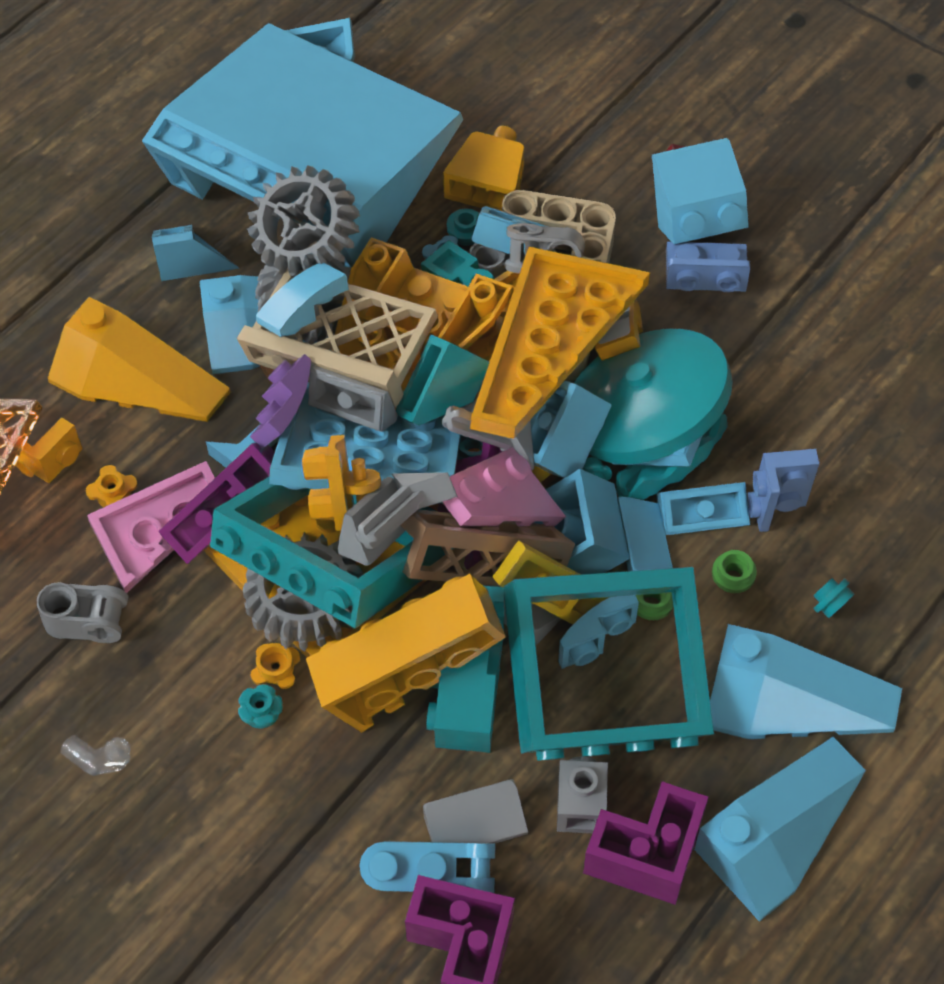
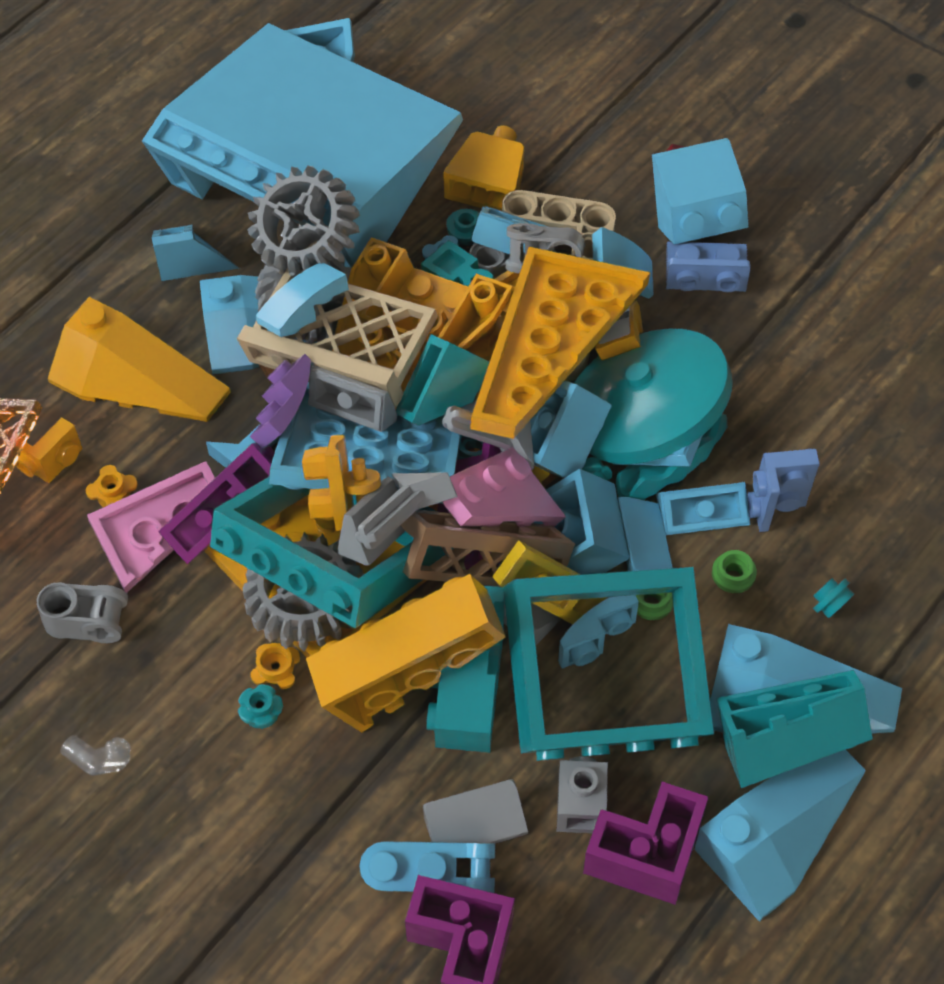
(620, 251): none -> medium azure slope
(793, 724): none -> teal wedge

